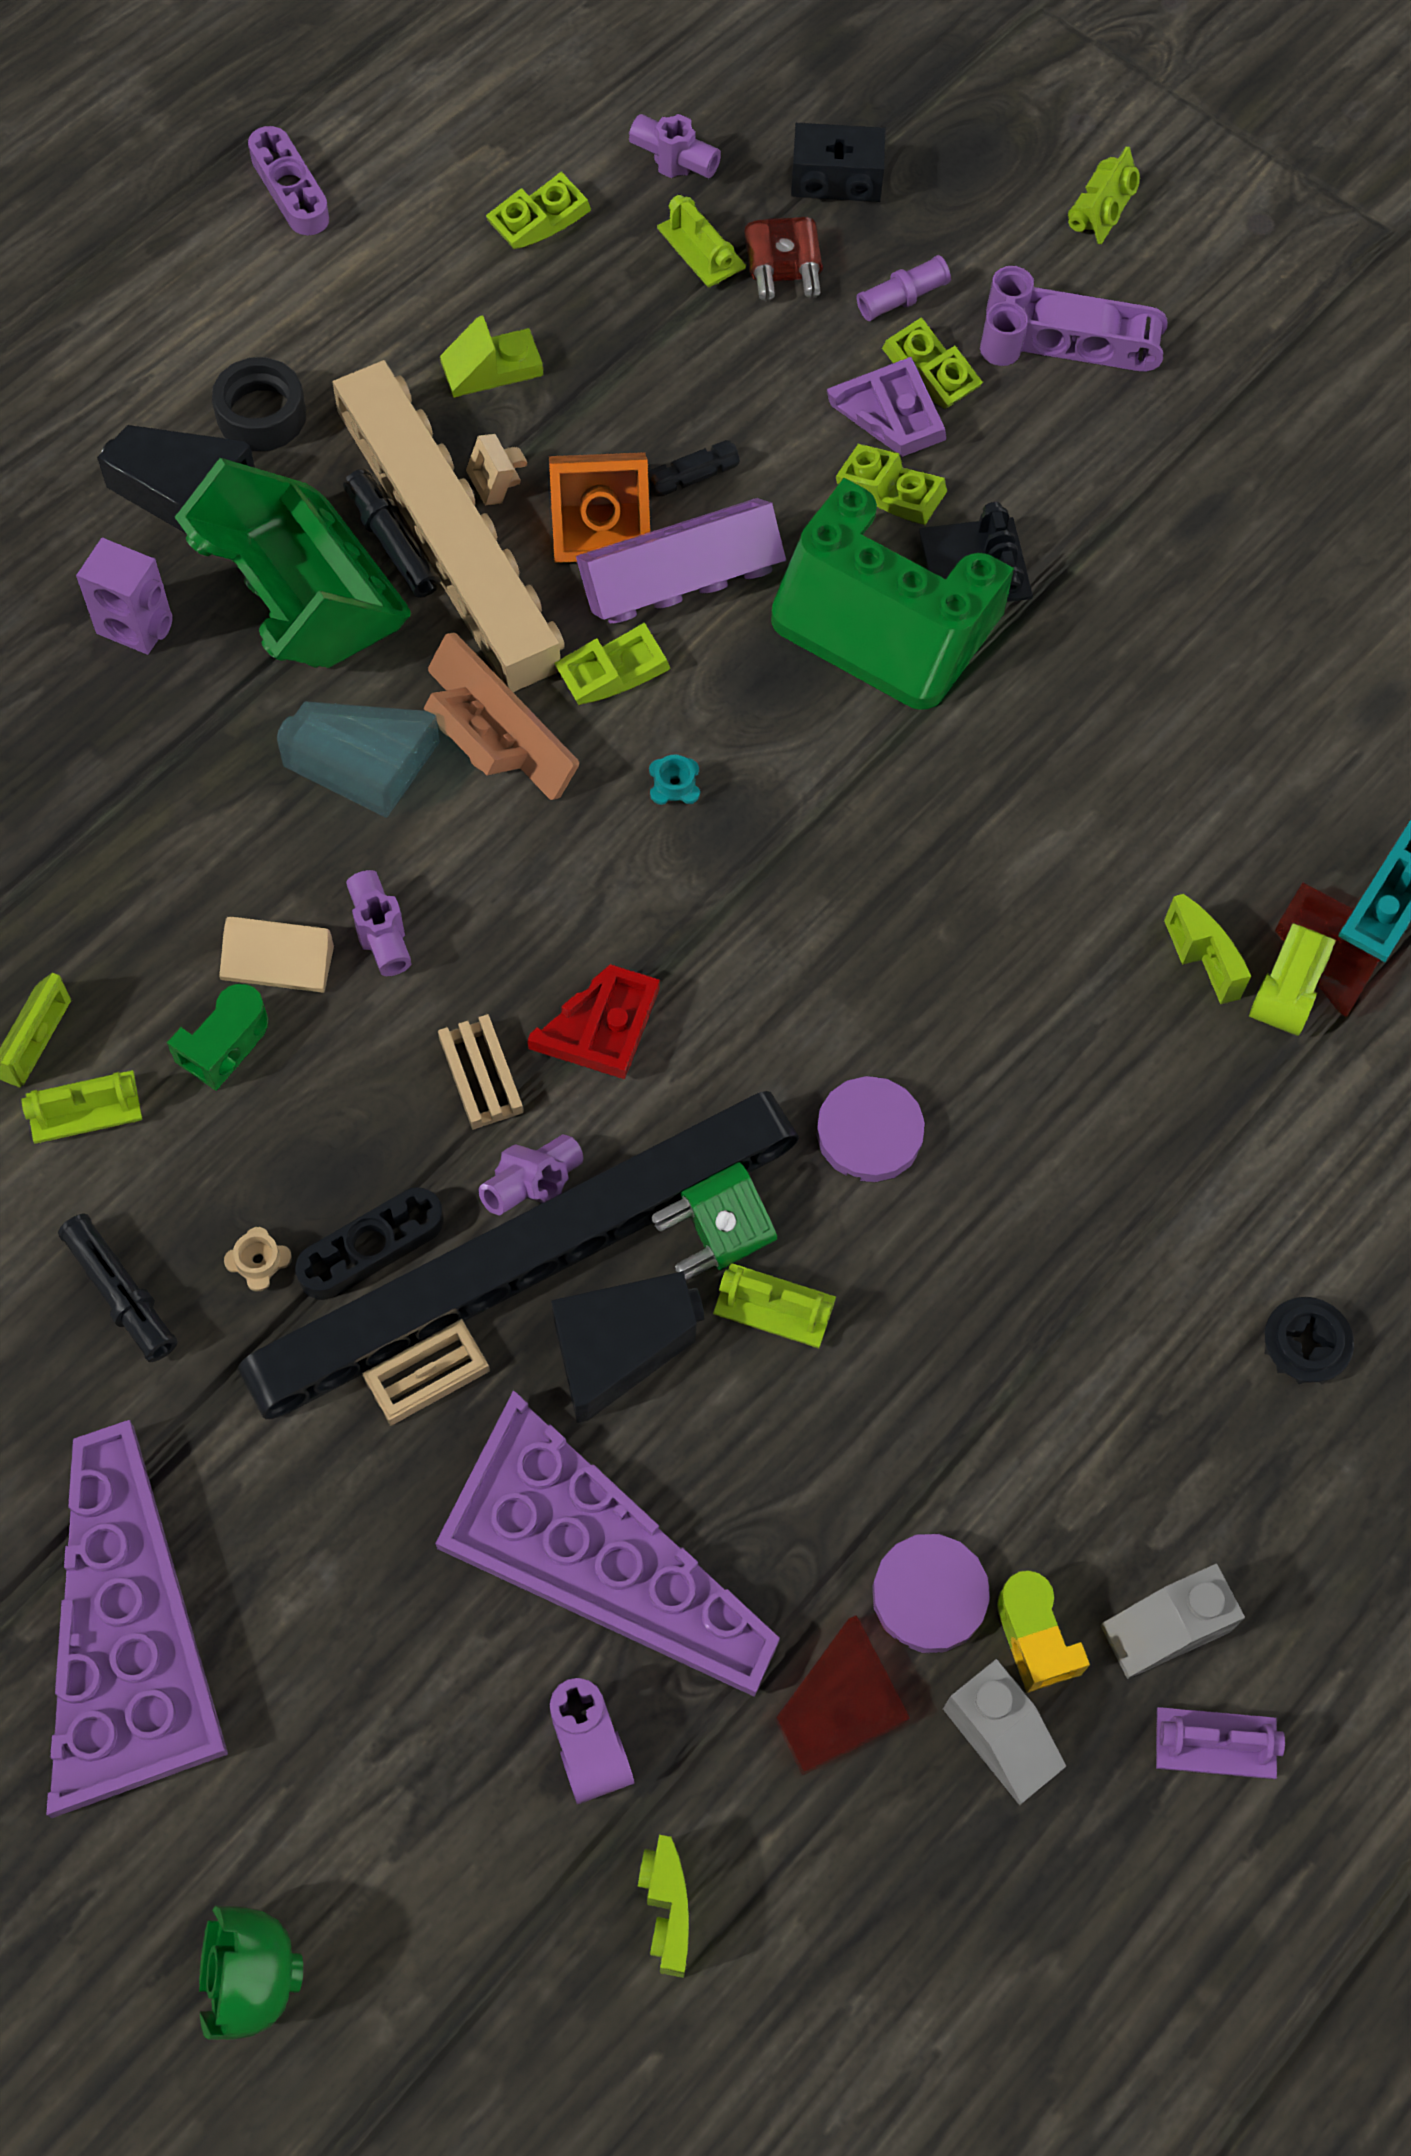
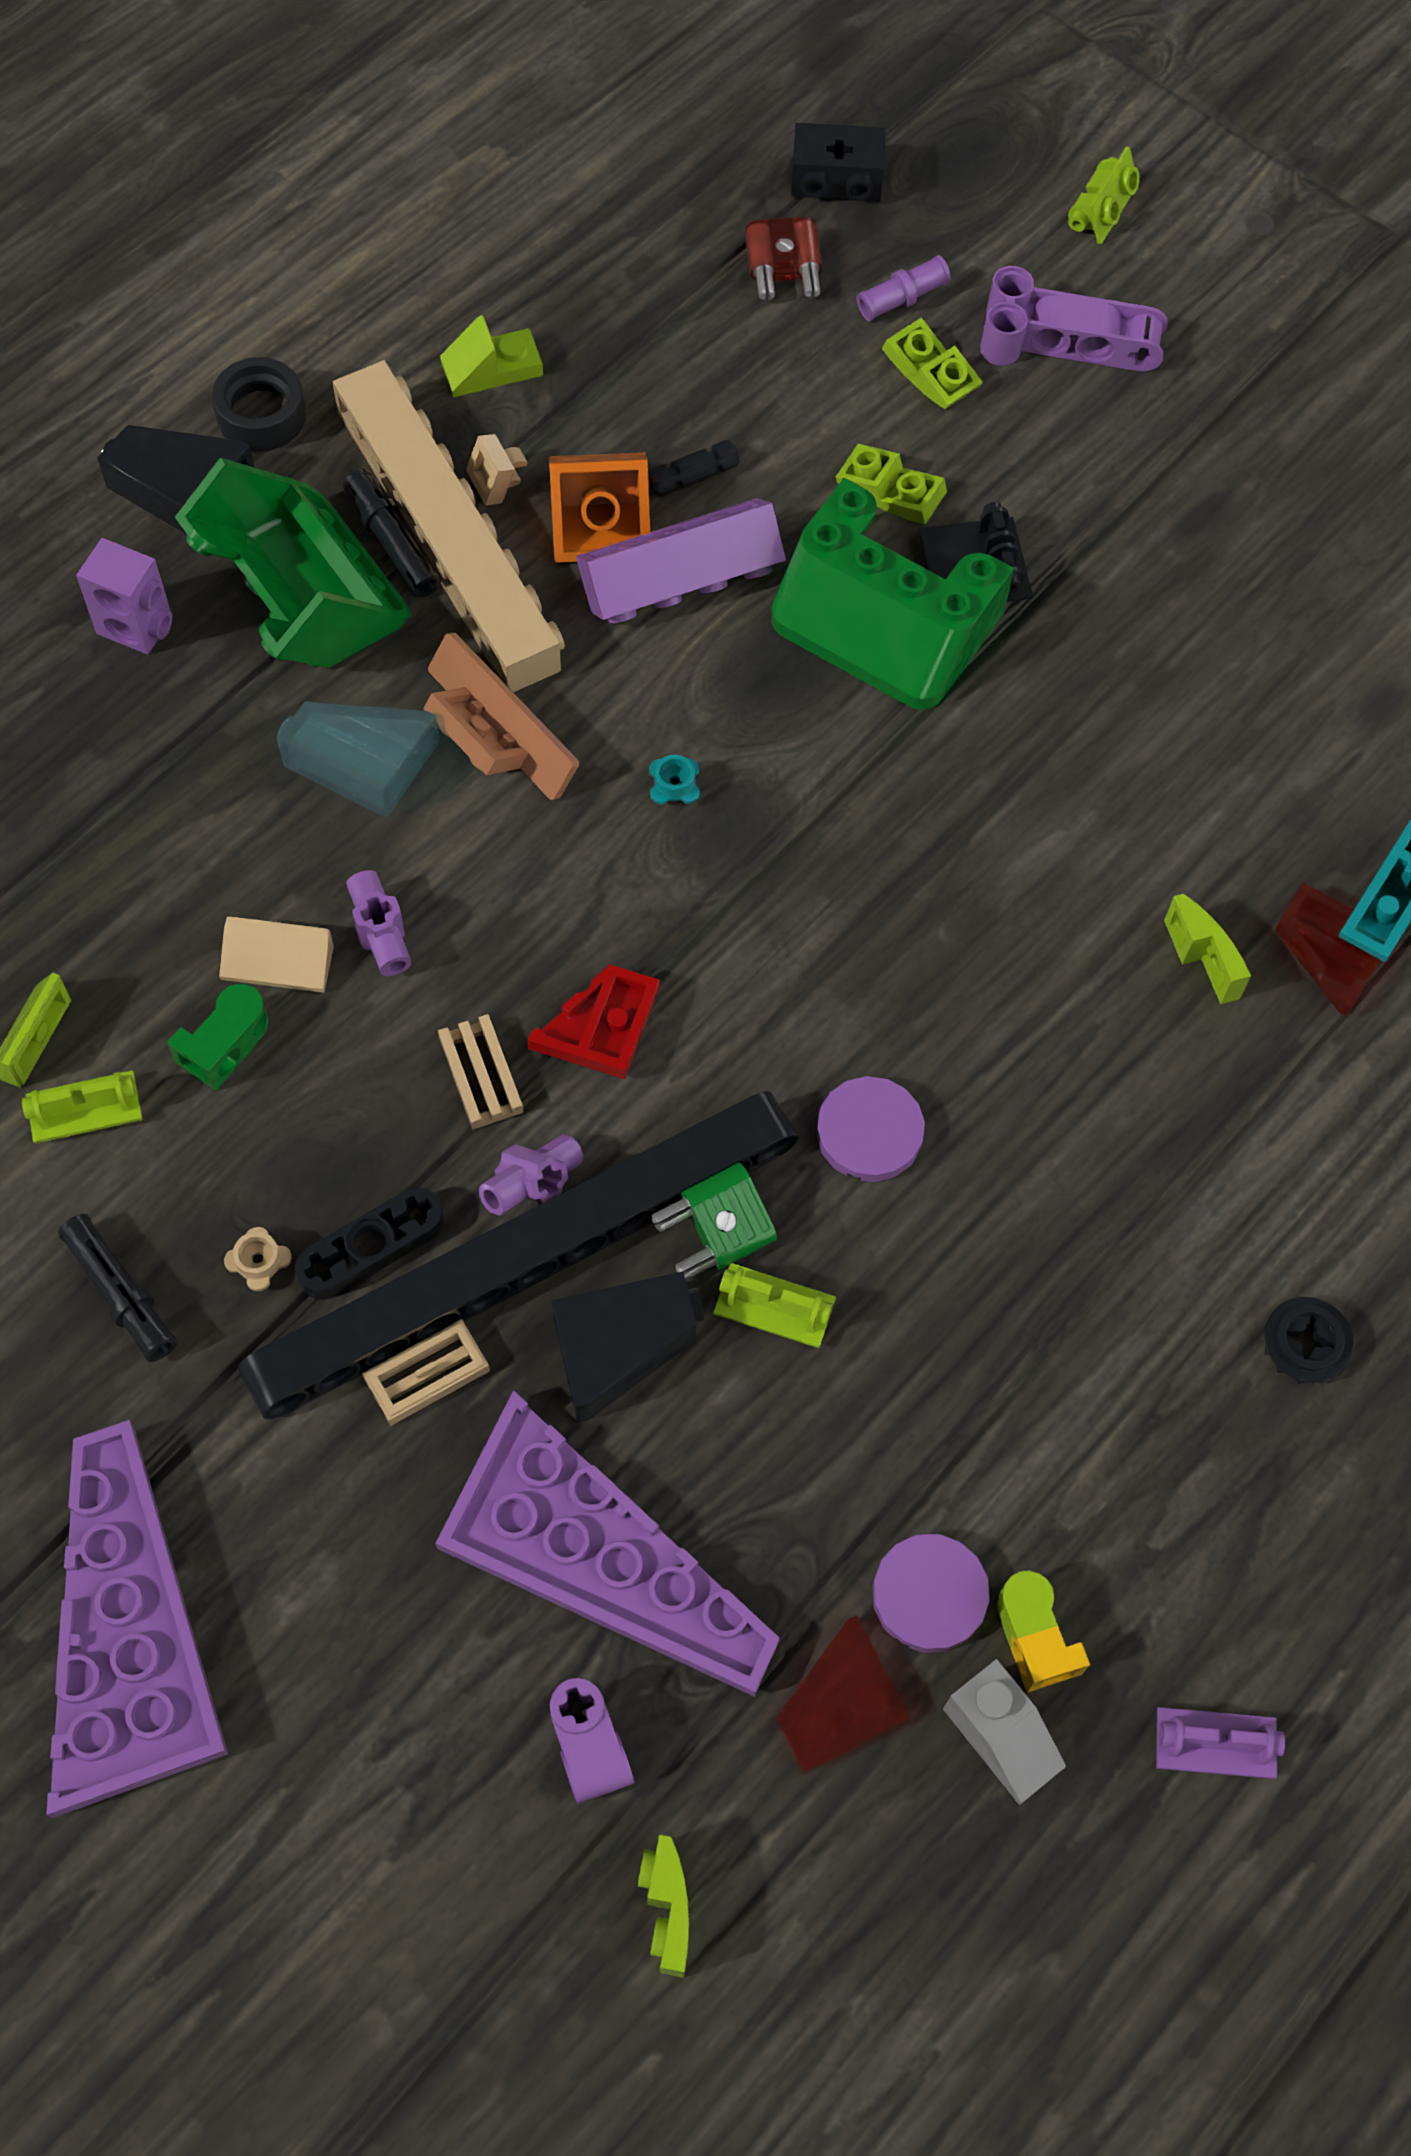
(246, 1972): green cylinder -> none
(288, 197): medium lavender beam -> none
(535, 217): lime slope -> none
(618, 666): lime slope -> none
(674, 146): medium lavender axle -> none
(699, 243): lime hinge -> none
(891, 407): medium lavender wing -> none
(1173, 1621): light grey slope -> none
(1289, 990): lime piece -> none

